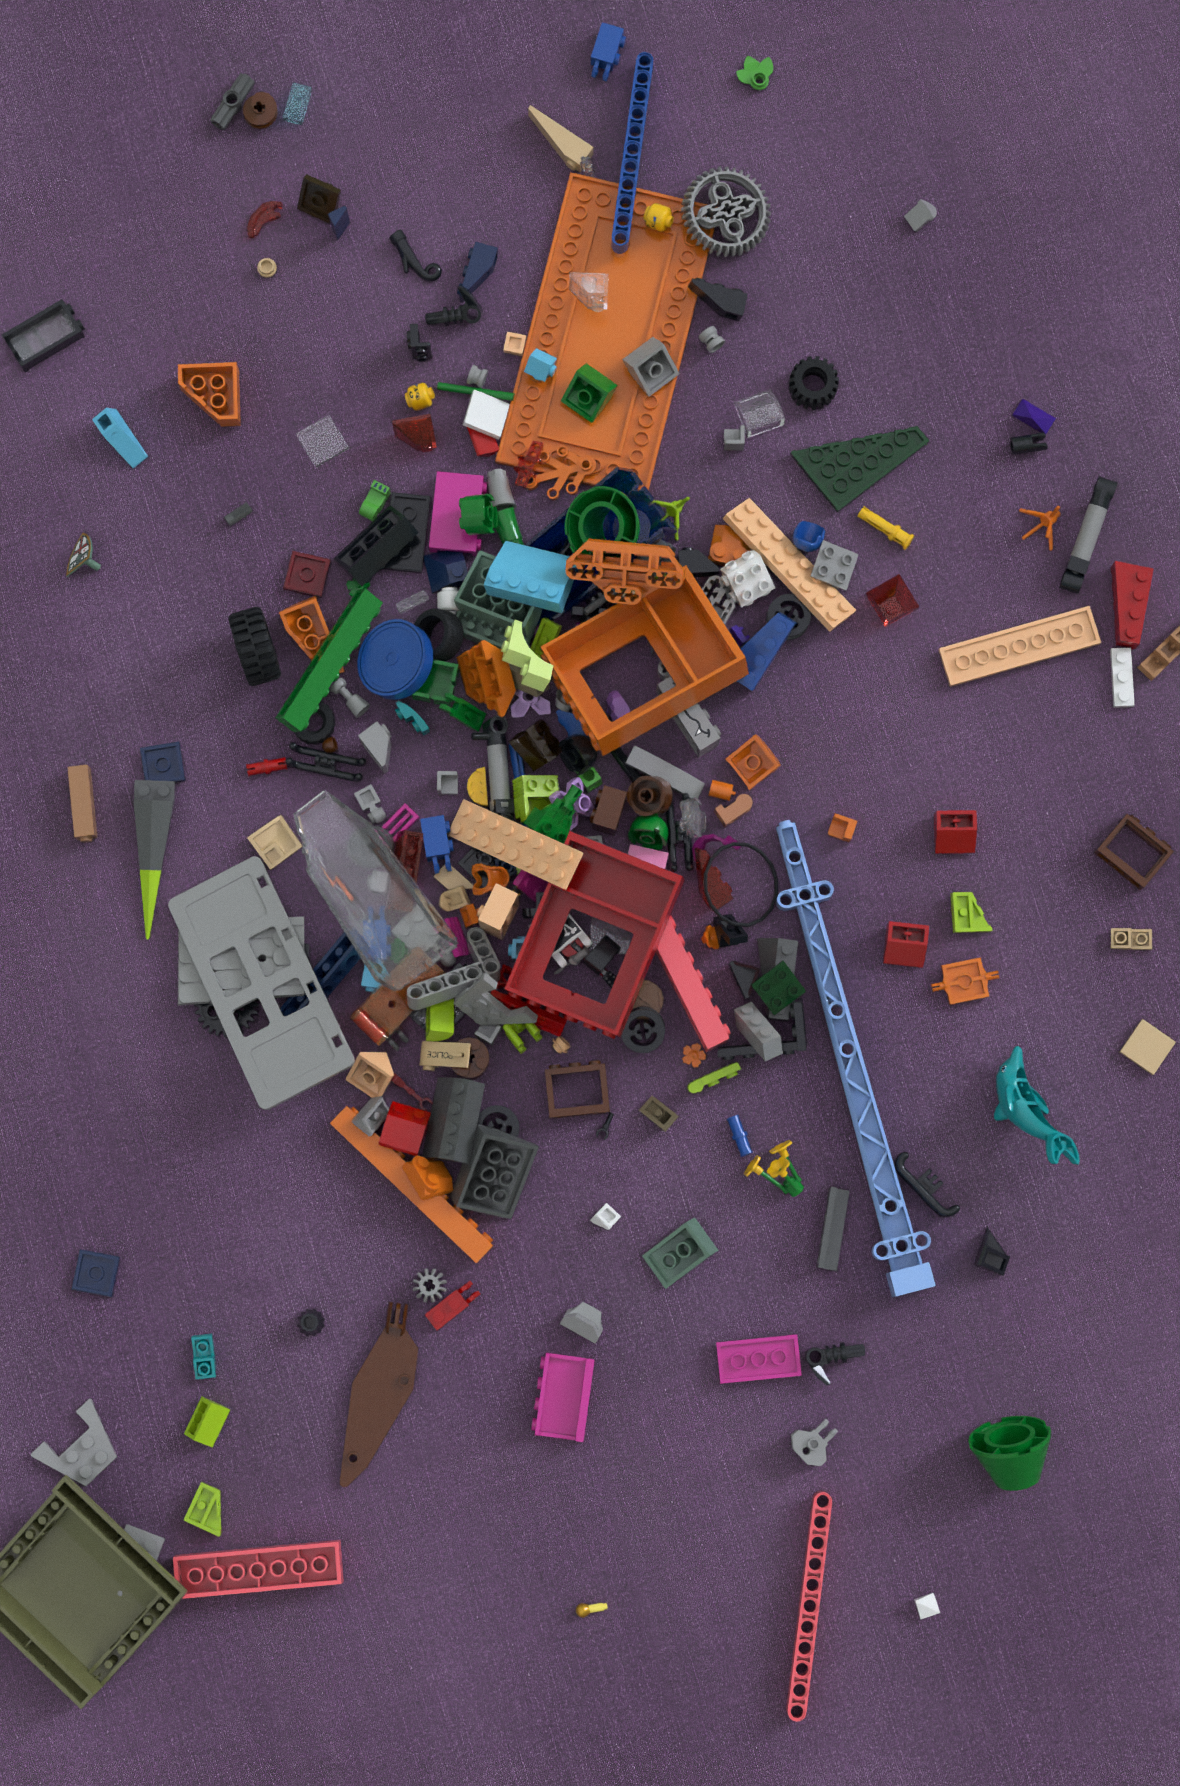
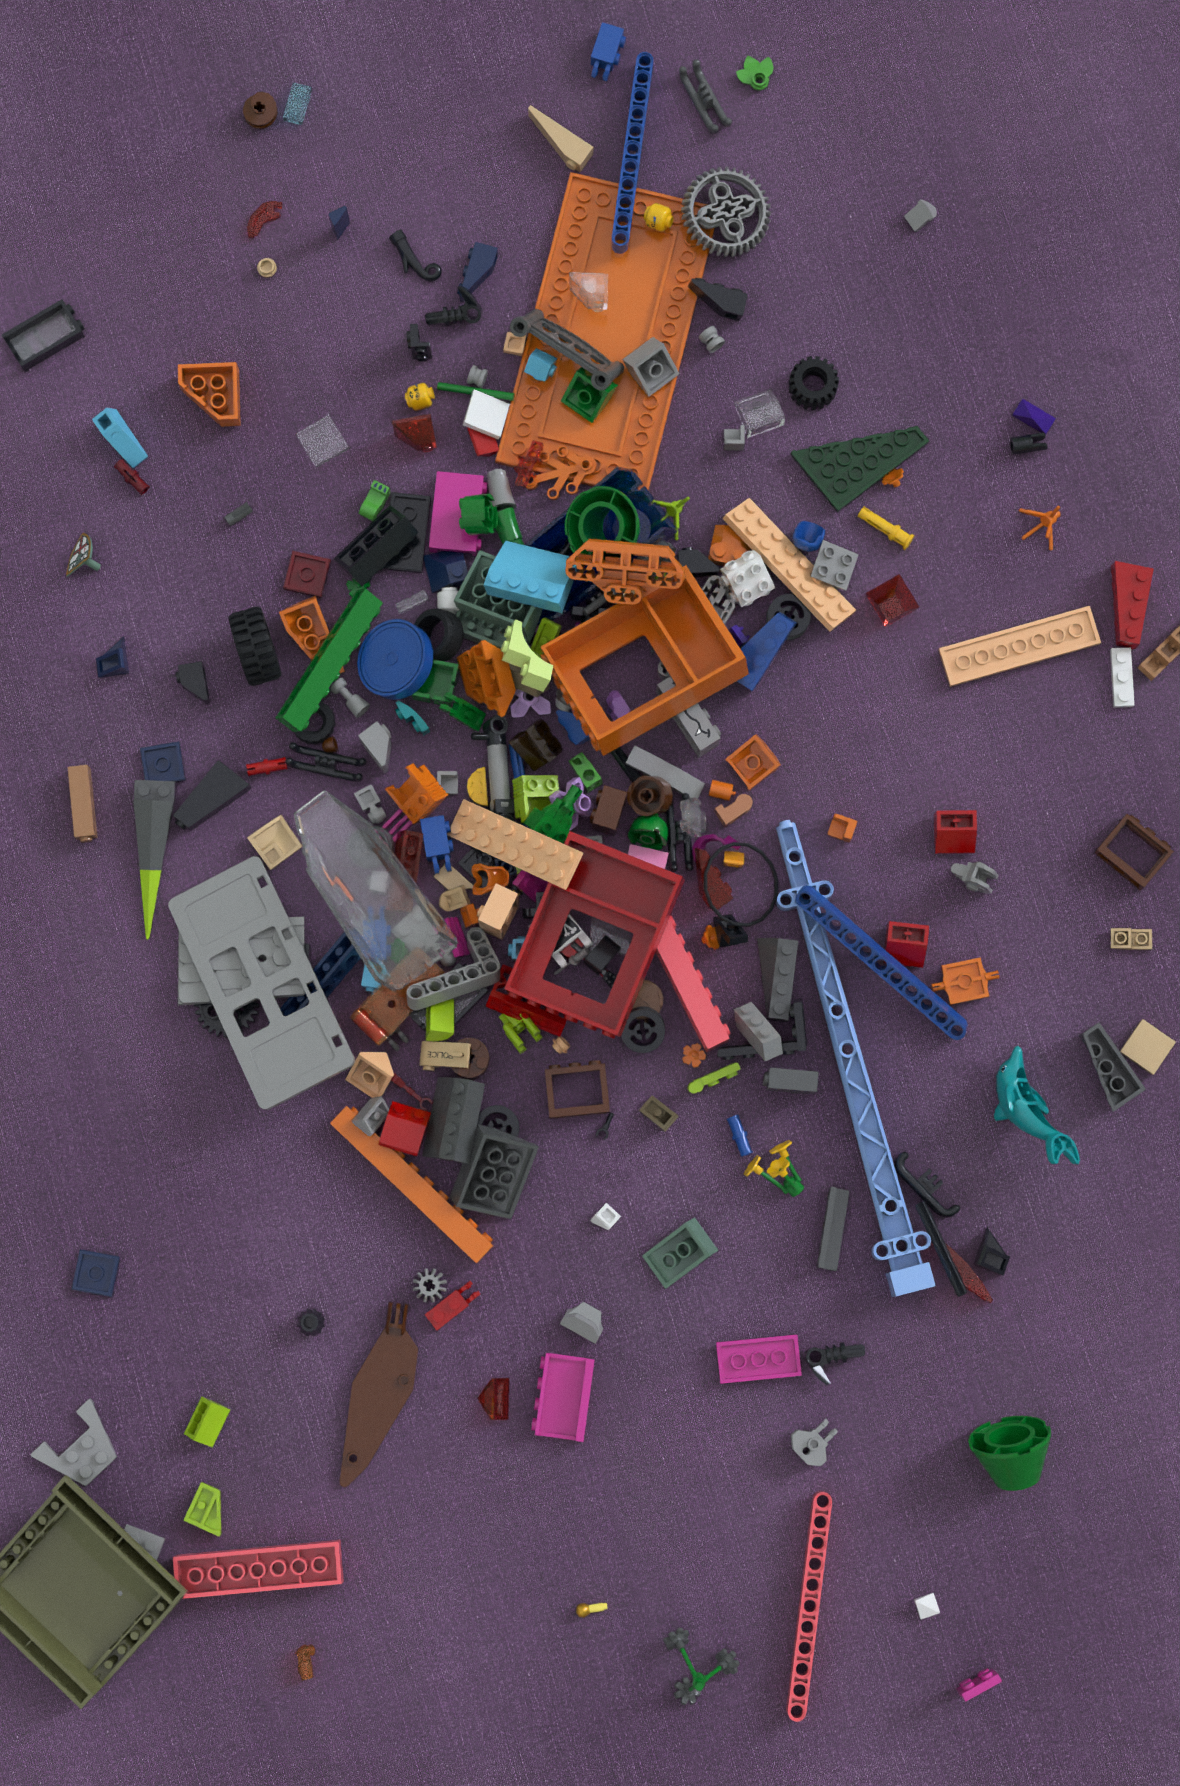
(114, 661): none -> dark blue slope
(123, 468): none -> dark red pin
(193, 680): none -> black slope
(203, 1356): teal slope -> none
(210, 796): none -> black slope
(238, 92): dark grey piece -> none
(304, 1661): none -> clear orange arm
(318, 198): dark brown tile -> none
(418, 794): none -> orange piece
(428, 1177): orange slope -> none
(488, 1010): light grey wing -> none
(488, 1033): light grey panel -> none
(496, 1398): none -> clear red slope
(578, 753): black cylinder -> none
(587, 166): clear piece -> none
(602, 373): none -> dark grey piece
(688, 1690): none -> dark grey plant
(704, 98): none -> dark grey piece
(733, 859): none -> light orange slope
(744, 977): black slope -> none
(778, 987): dark green hinge -> none
(791, 1081): none -> dark grey brick
(885, 972): none -> blue beam
(893, 477): none -> orange plant
(941, 1249): none -> black axle
(966, 914): lime wing -> none
(969, 1277): none -> clear red slope
(975, 876): none -> light grey hinge
(985, 1680): none -> dark pink plate
(1088, 535): piece -> none
(1113, 1070): none -> dark grey wedge

